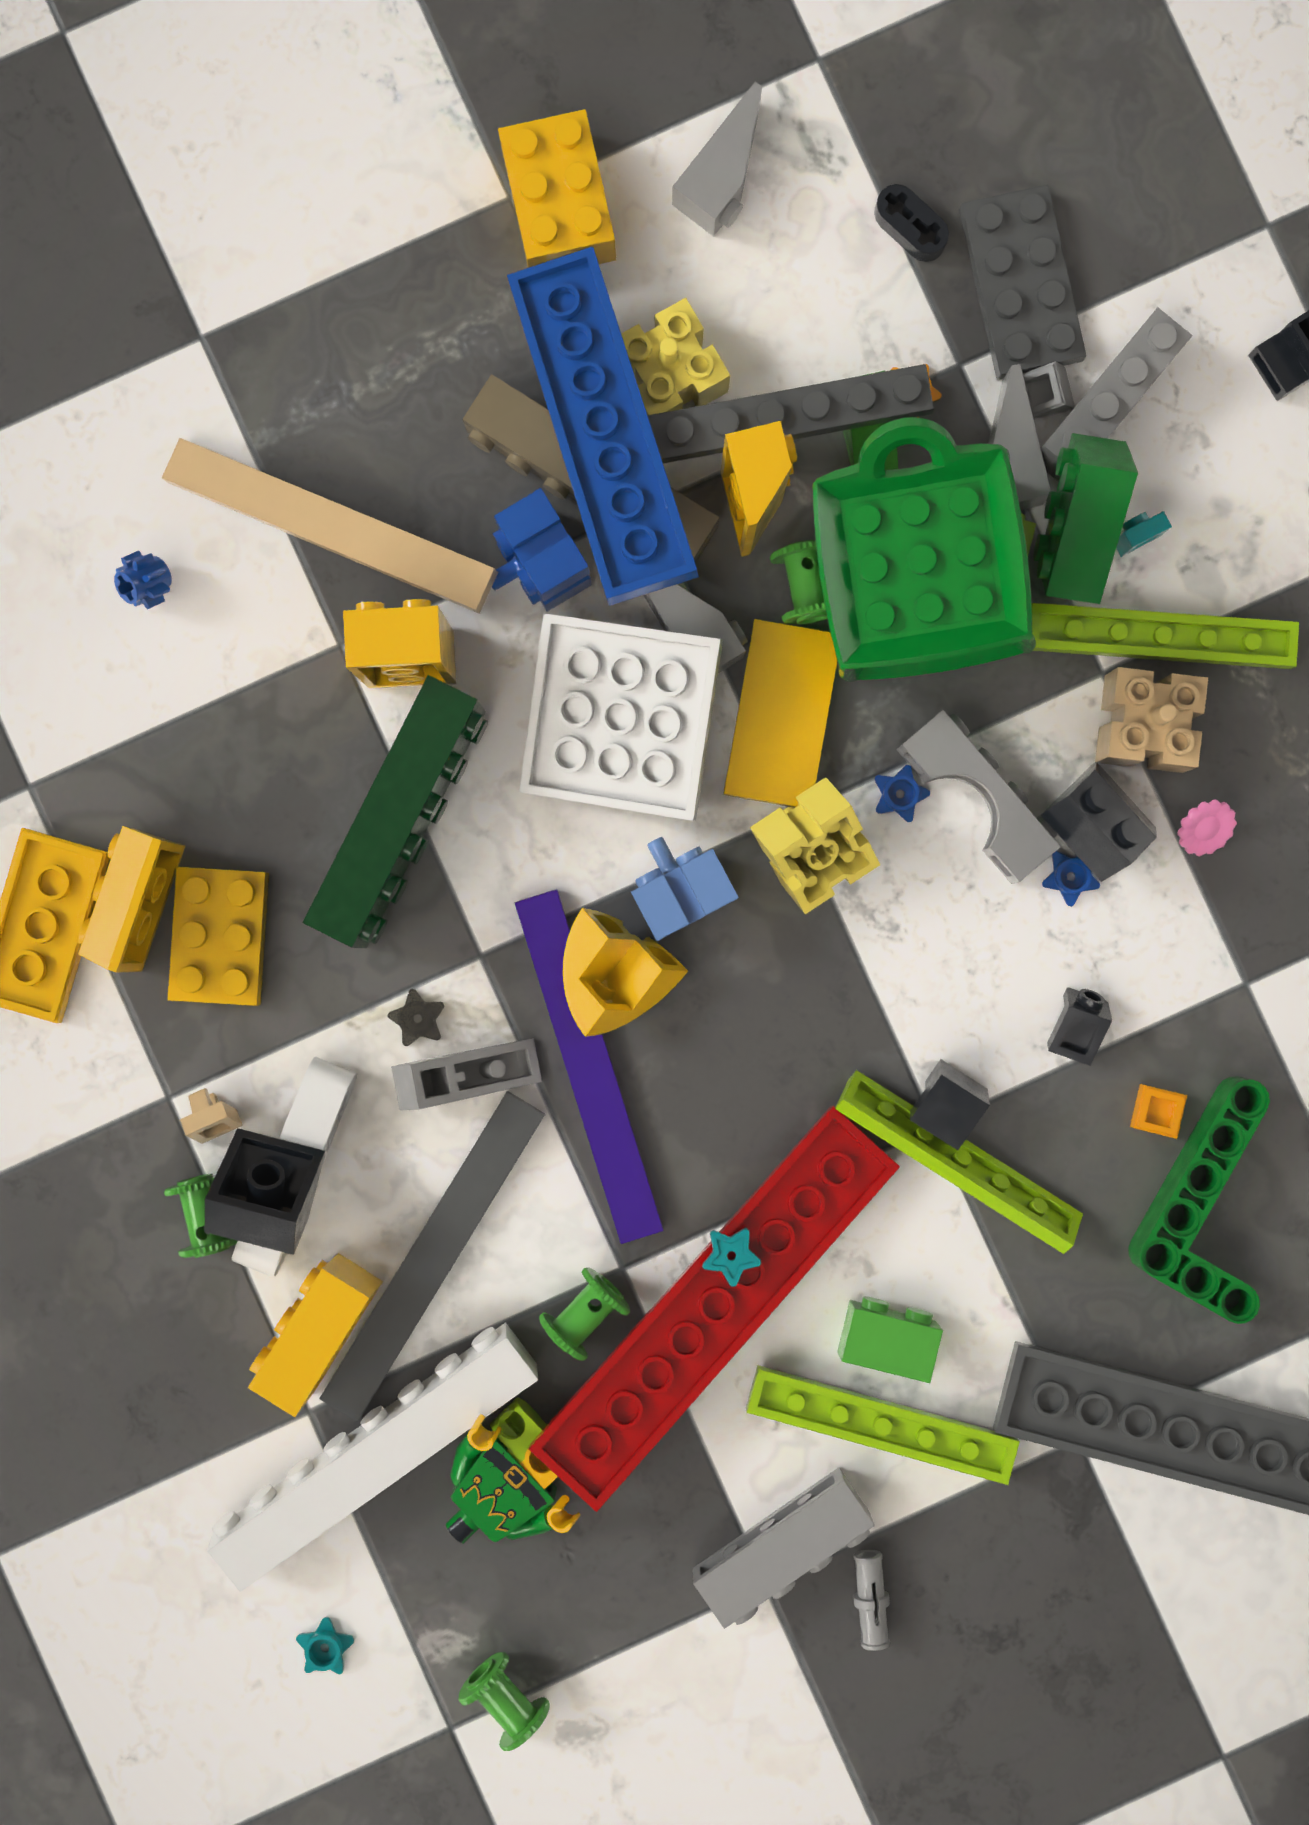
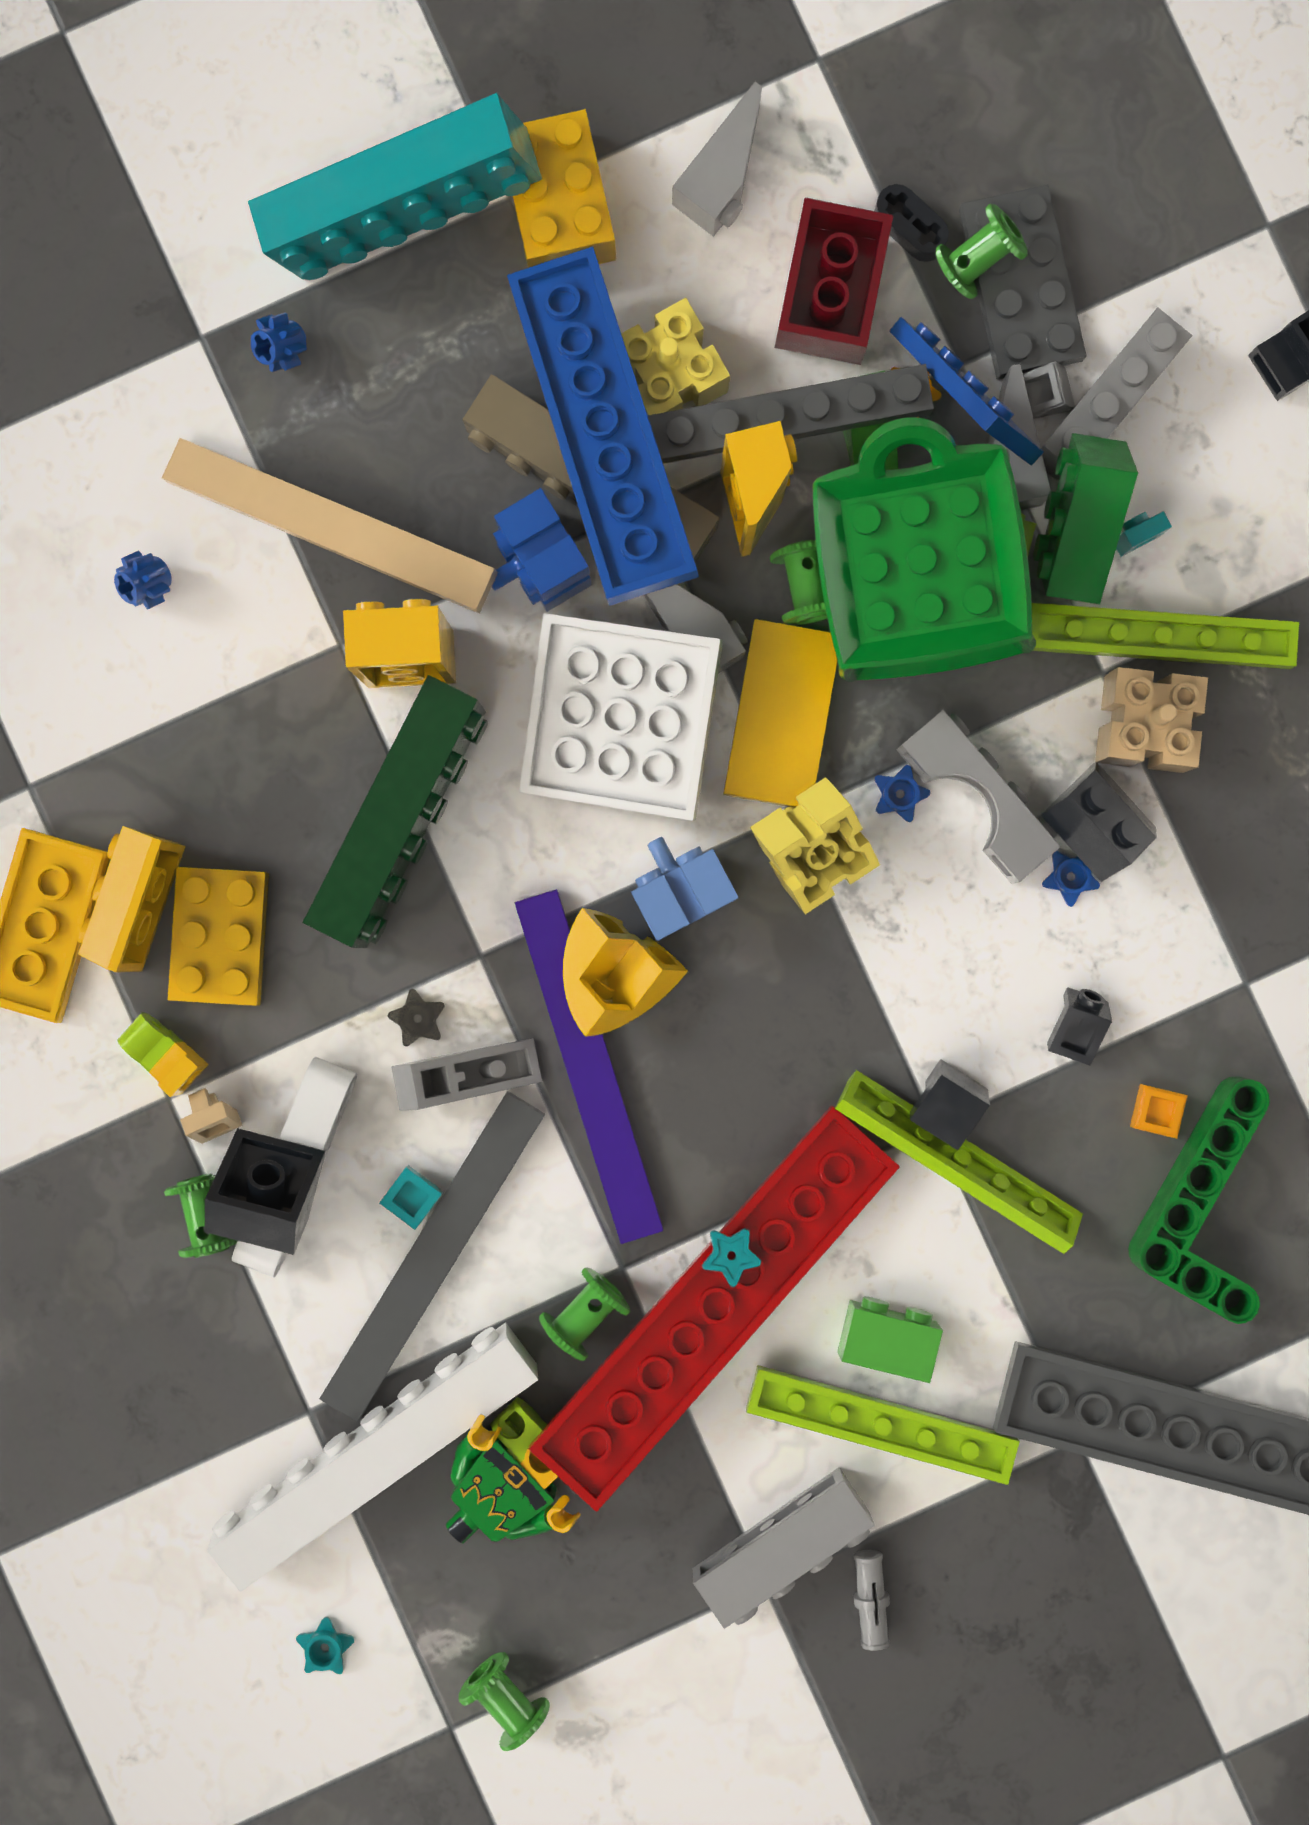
(162, 1054): none -> leg
(278, 342): none -> blue gear
(312, 1333): yellow brick -> none
(396, 189): none -> teal brick
(411, 1197): none -> teal plate
(833, 281): none -> dark red brick
(965, 389): none -> blue wing
(983, 250): none -> bright green hose
(1207, 827): bright pink piece -> none

